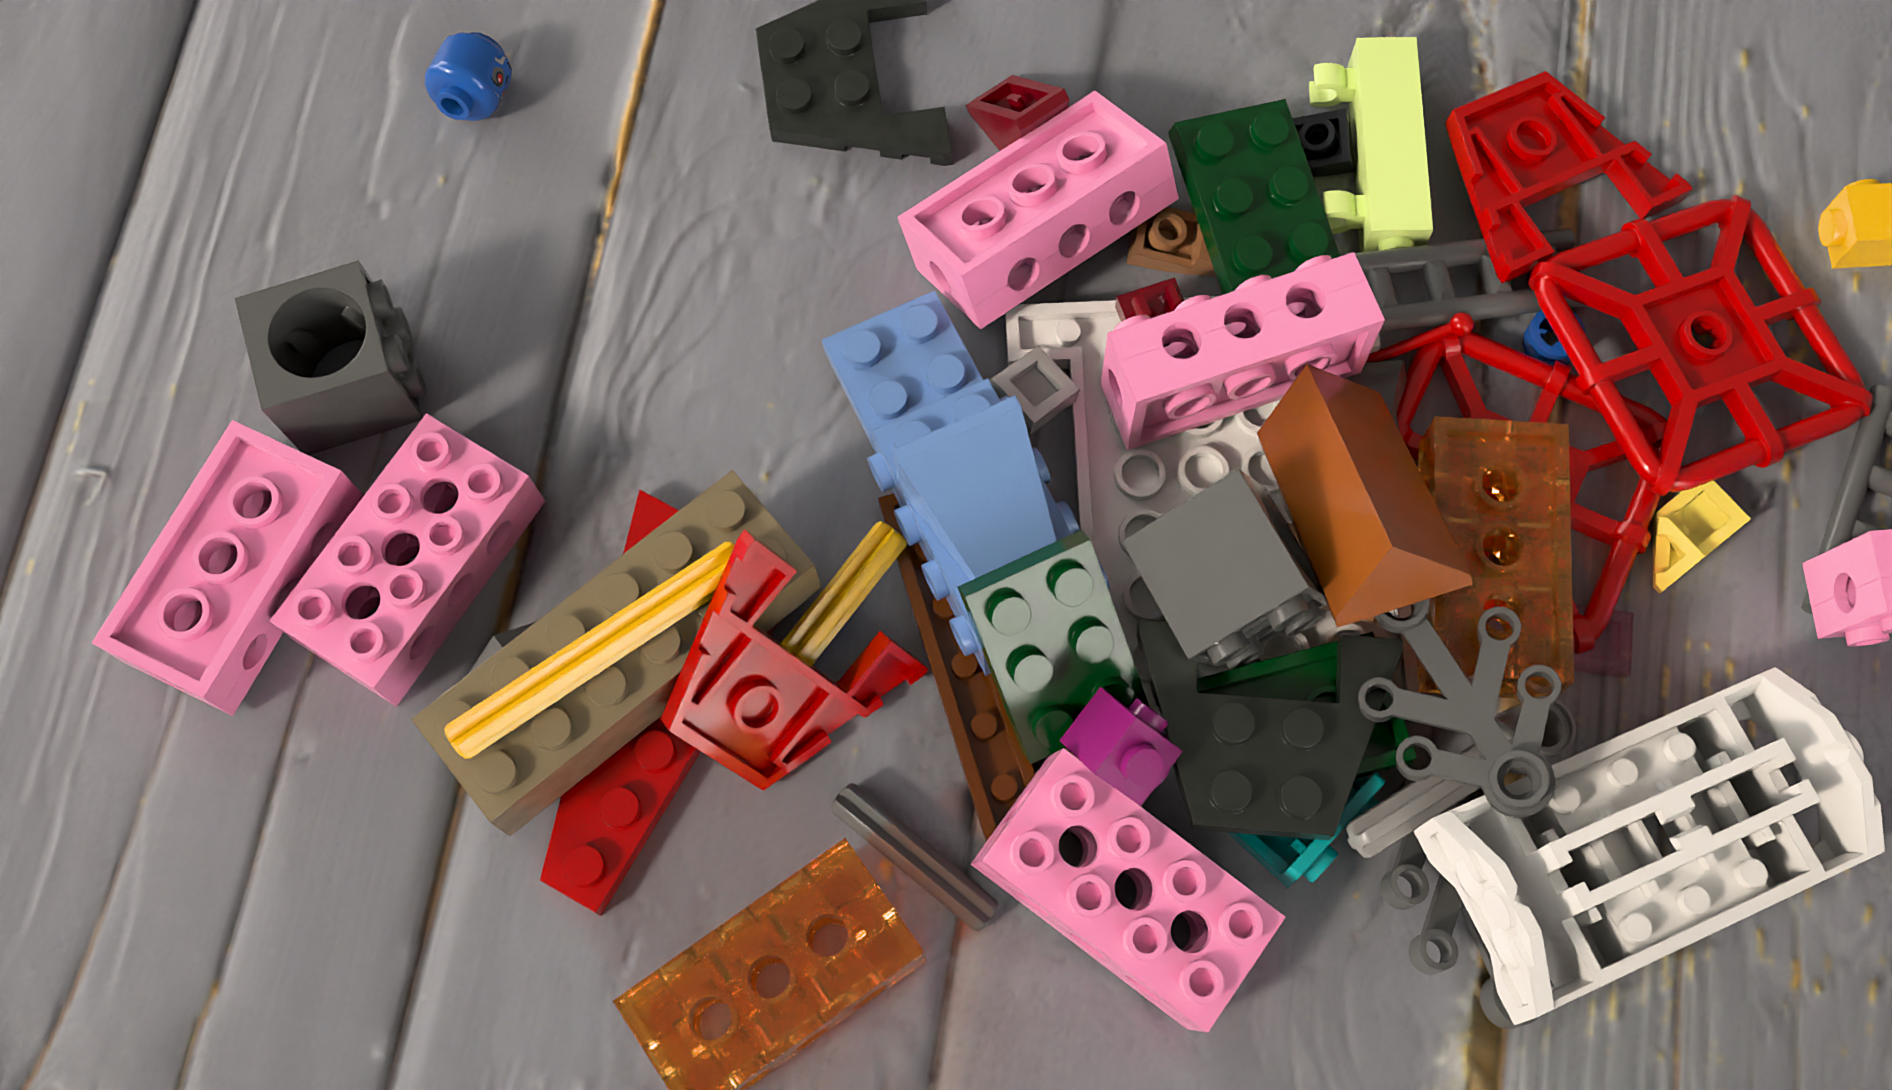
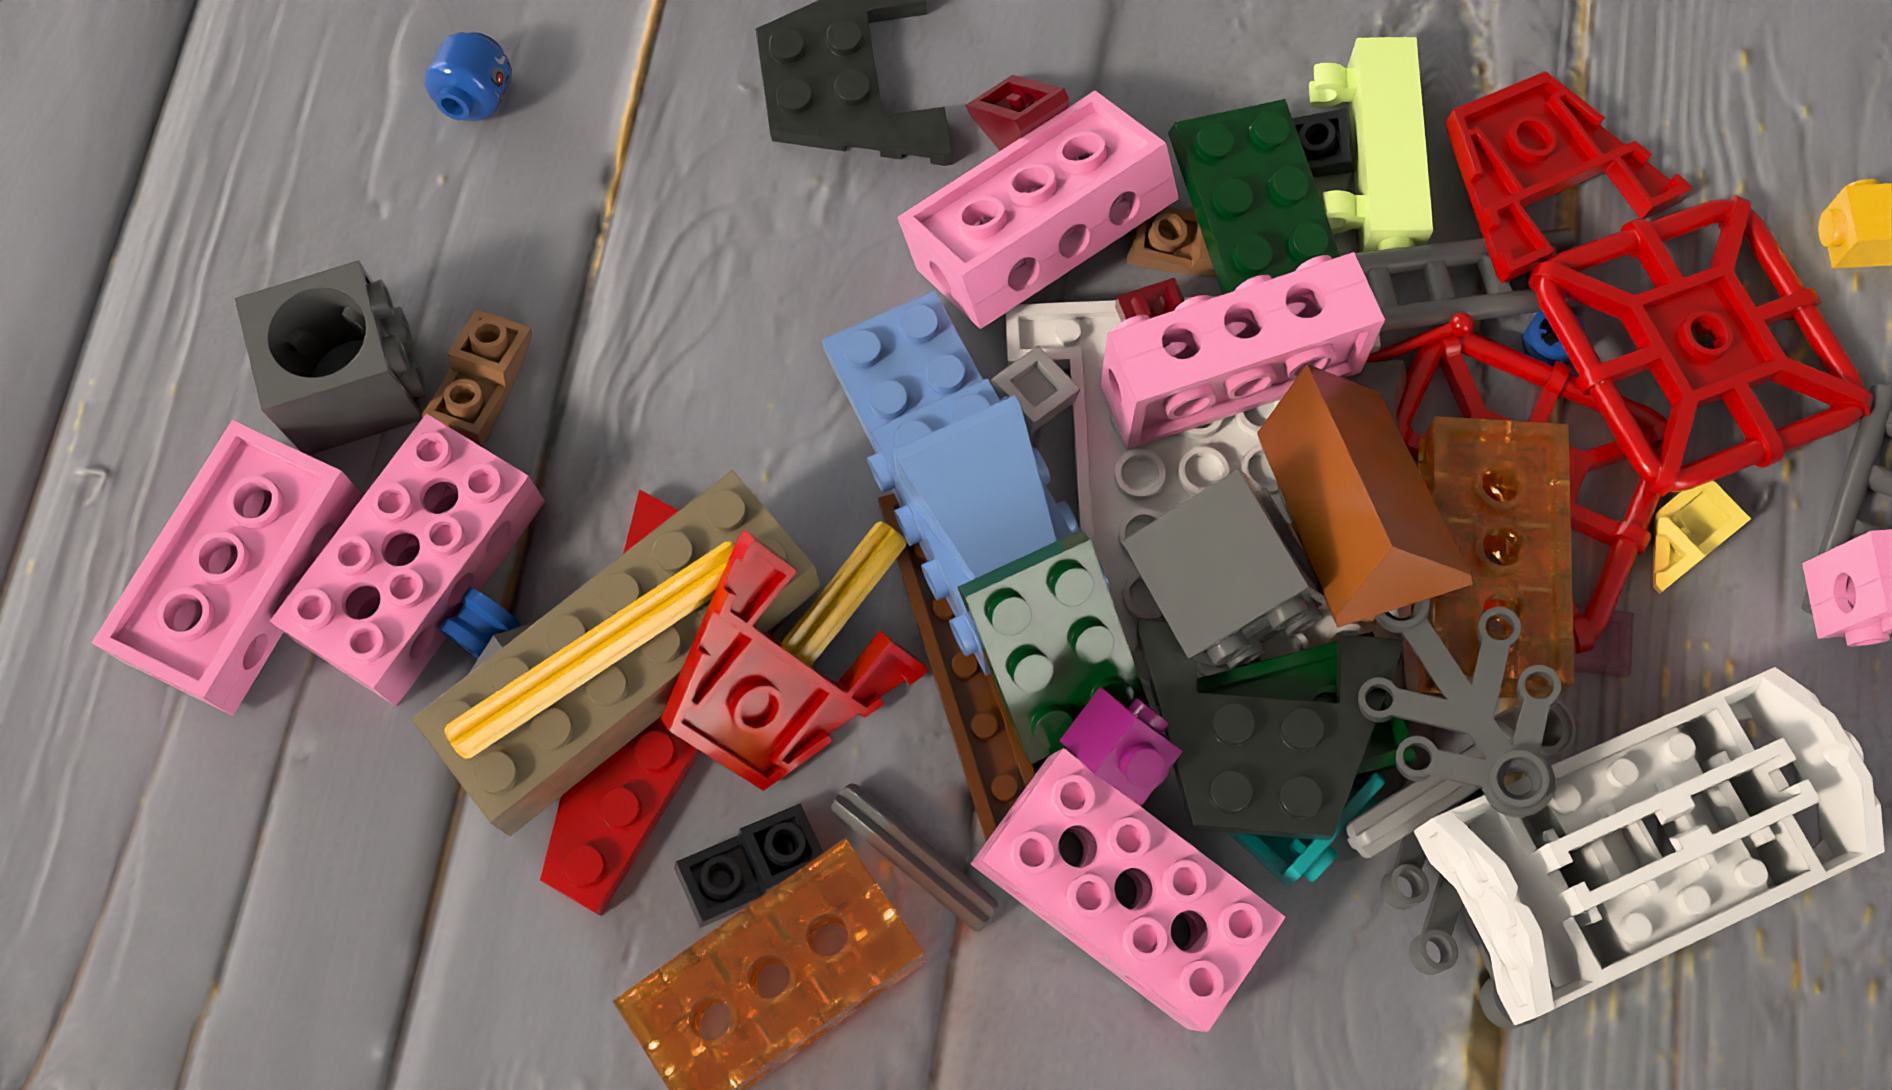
(477, 622): none -> blue wheel
(481, 375): none -> medium nougat slope
(748, 865): none -> black slope

